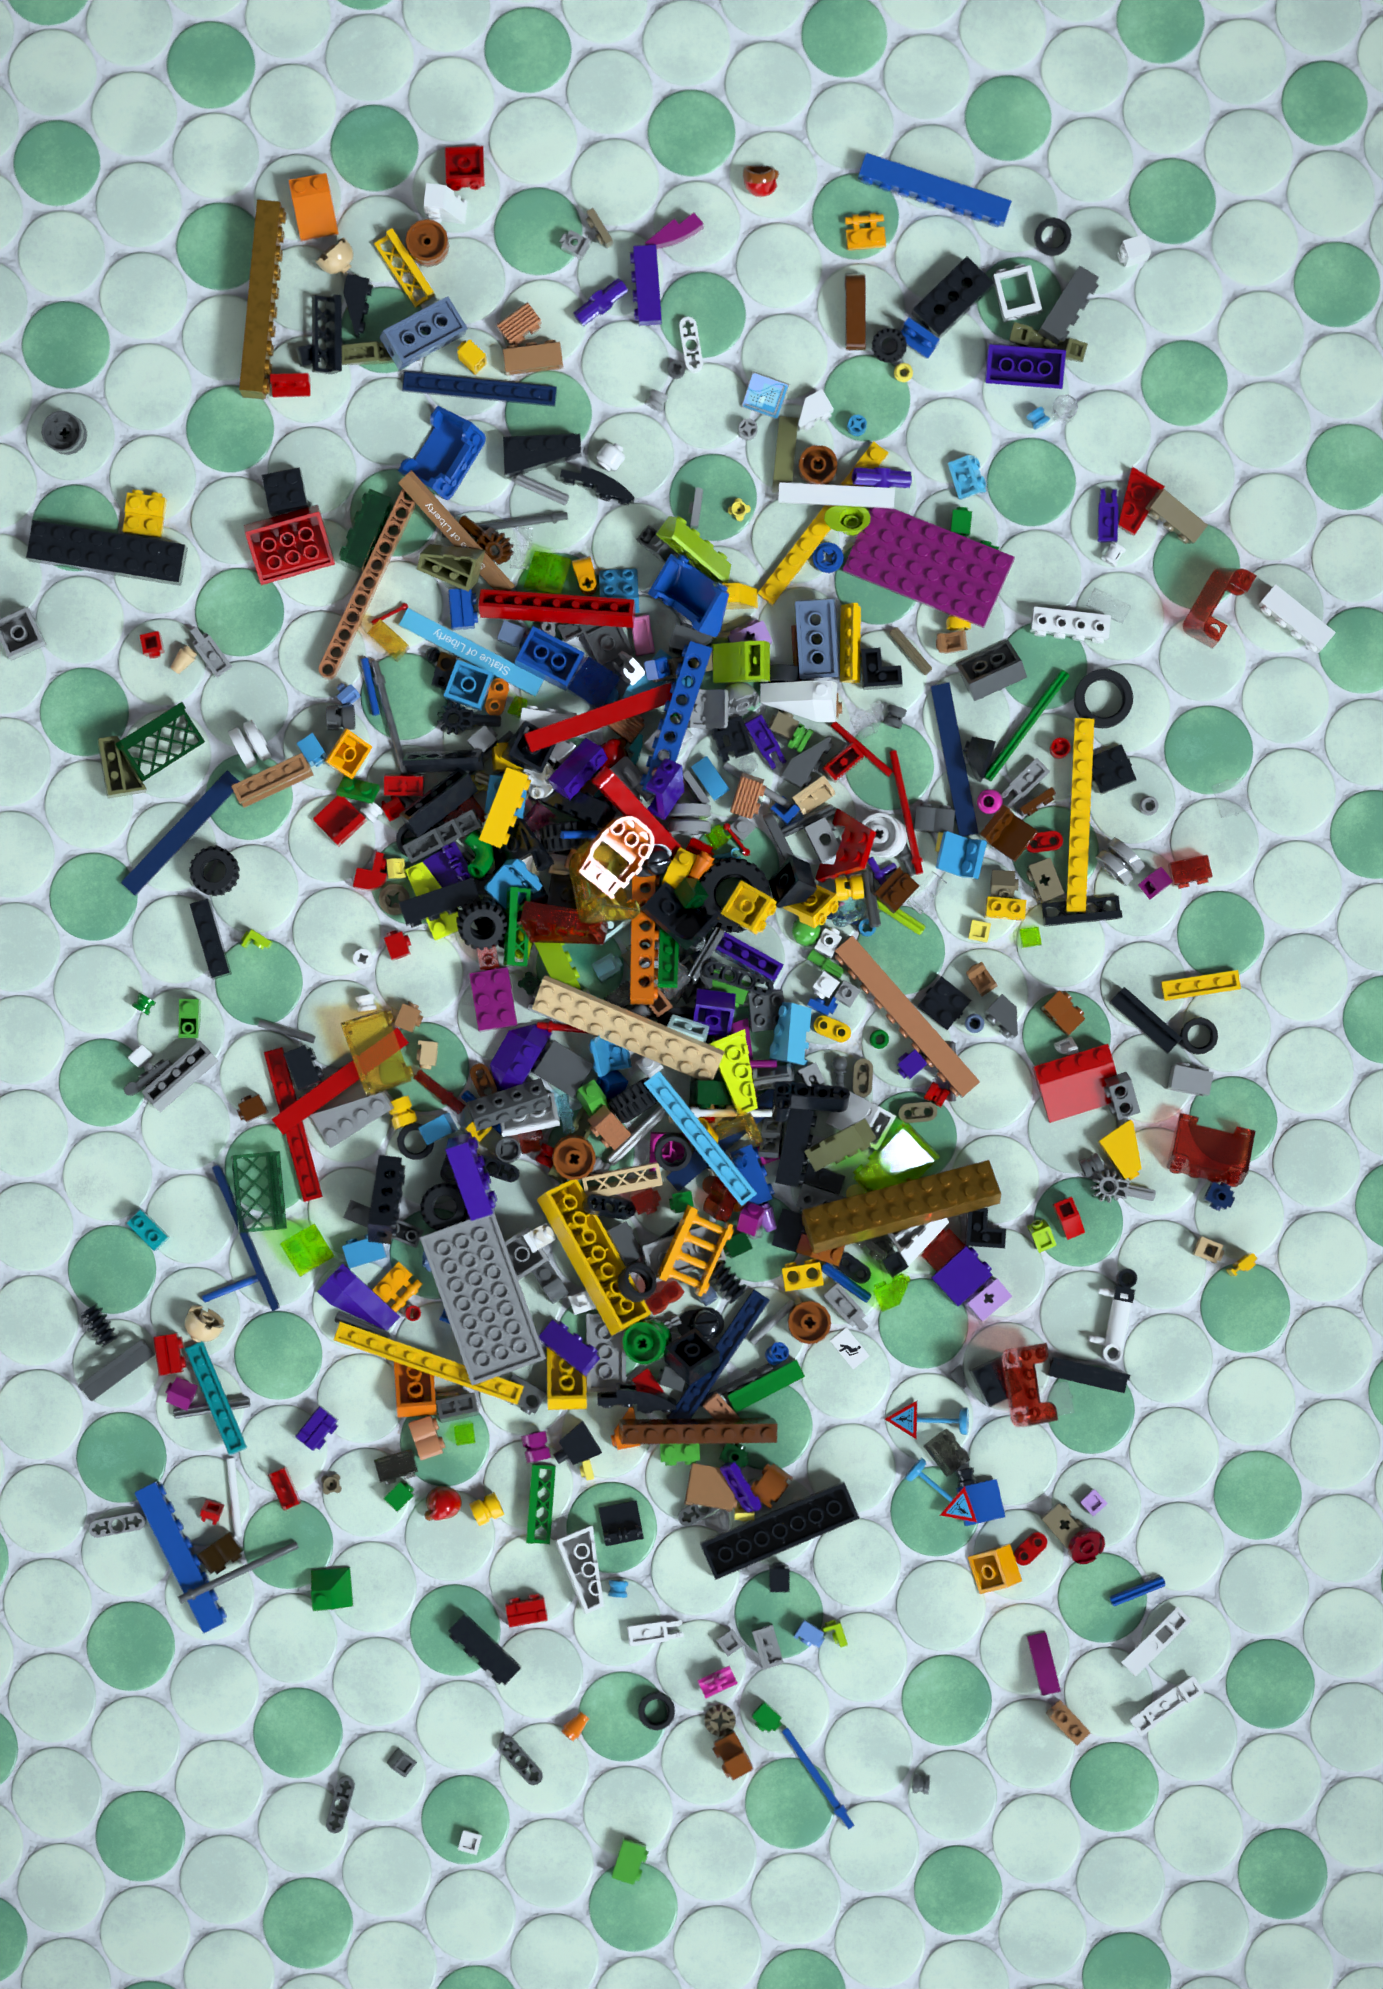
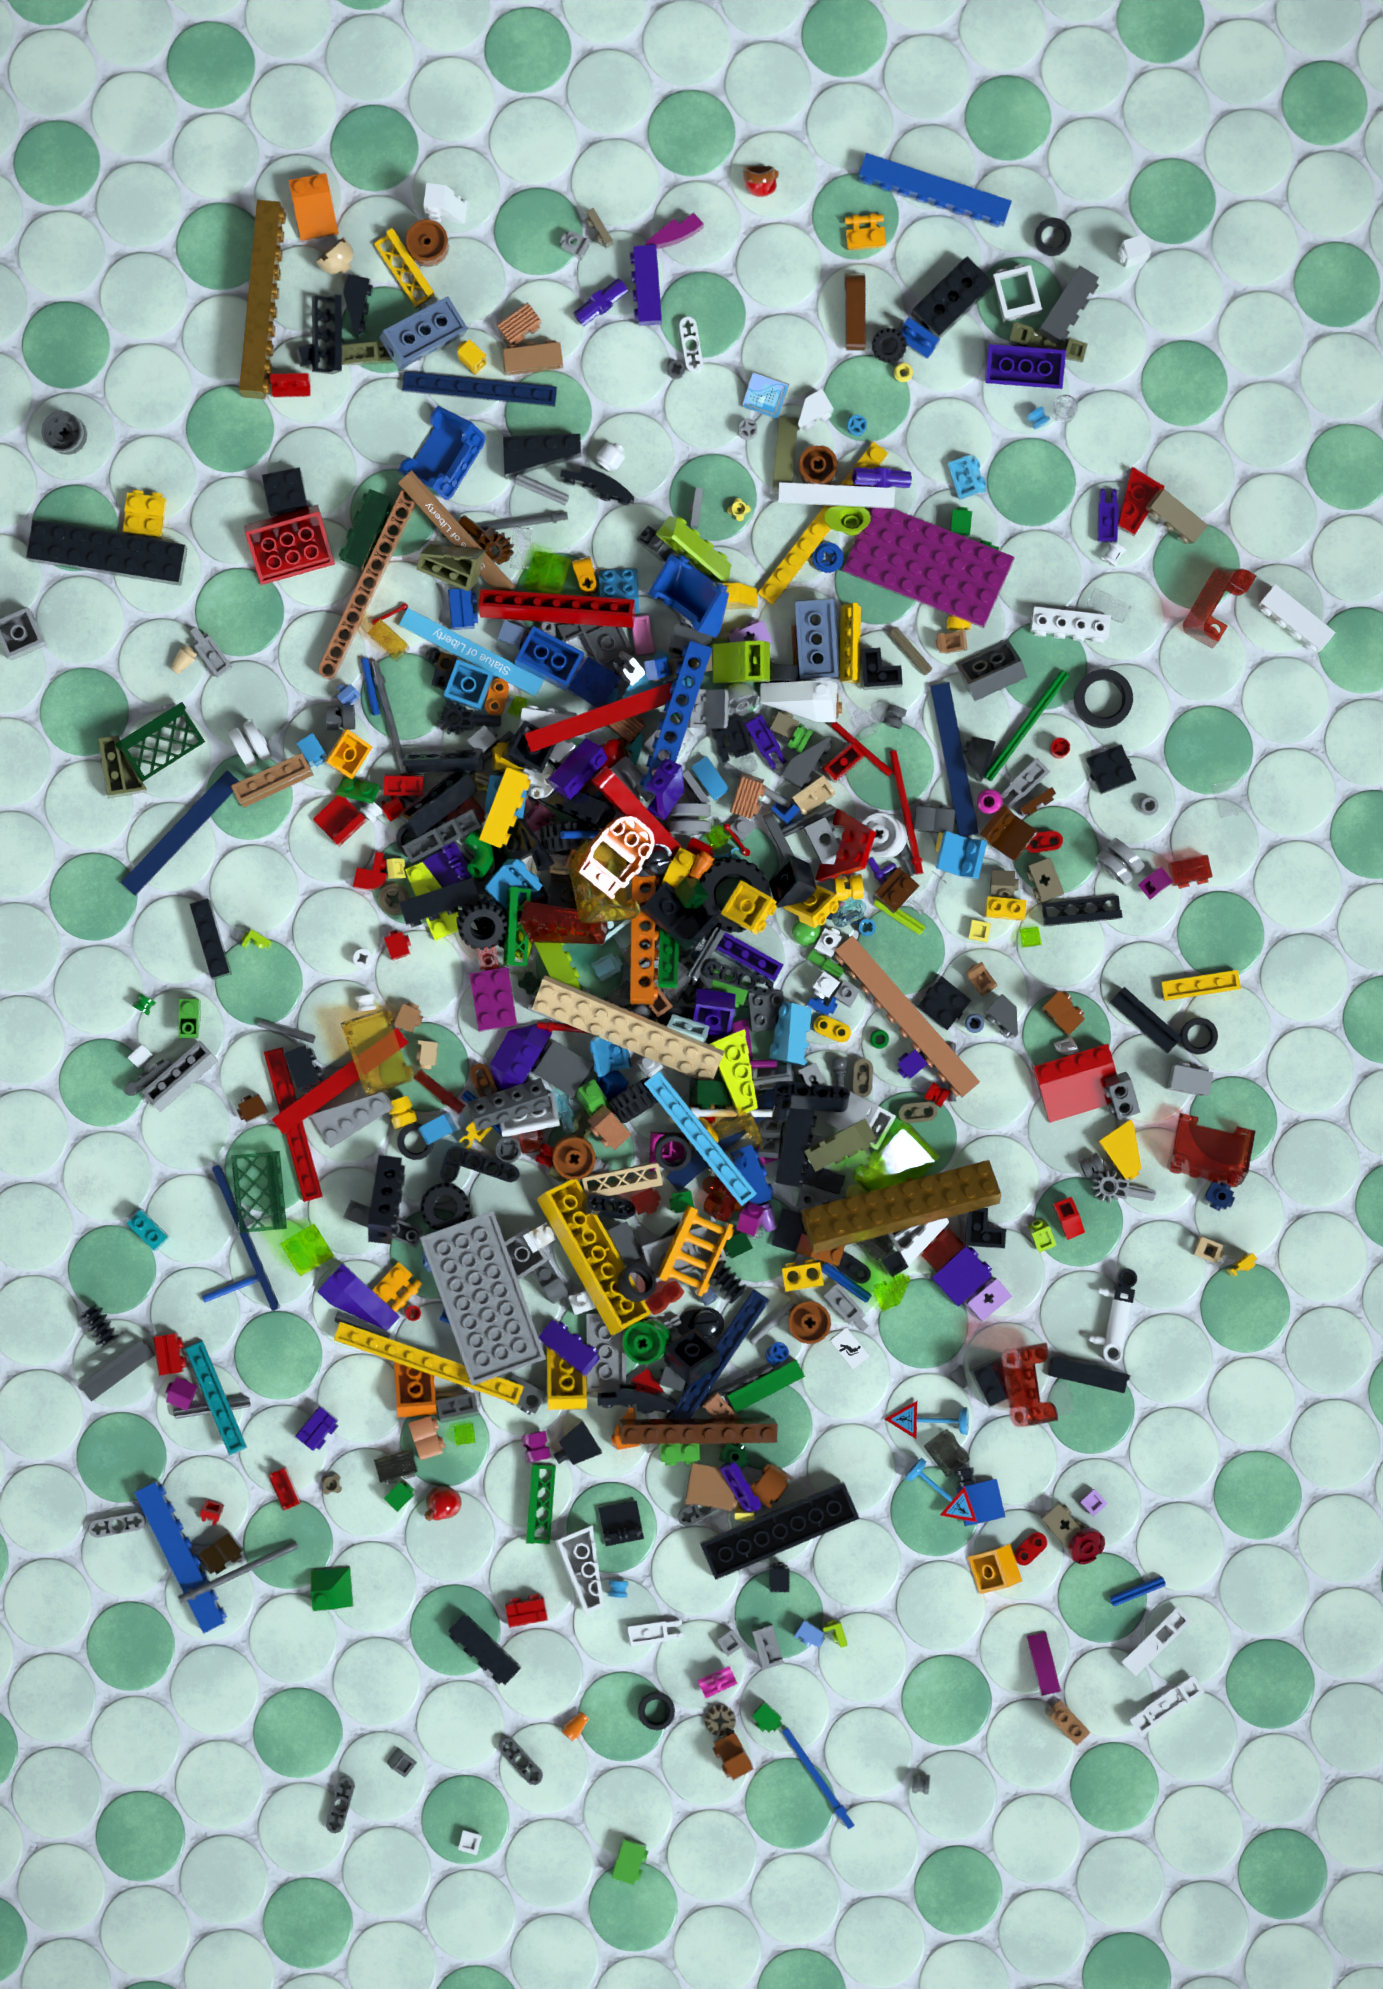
(152, 644): red brick -> none
(199, 863): black tyre -> none
(203, 1325): tan cylinder -> none
(234, 1497): white bar -> none
(363, 1252): dark azure brick -> none
(464, 167): red plate -> none
(471, 1176): dark purple brick -> none
(486, 1509): yellow wheel -> none
(586, 1470): light yellow plate -> none
(637, 1135): white axle -> none
(656, 400): light grey wheel -> none
(871, 900): dark grey axle -> none
(1080, 815): yellow plate -> none

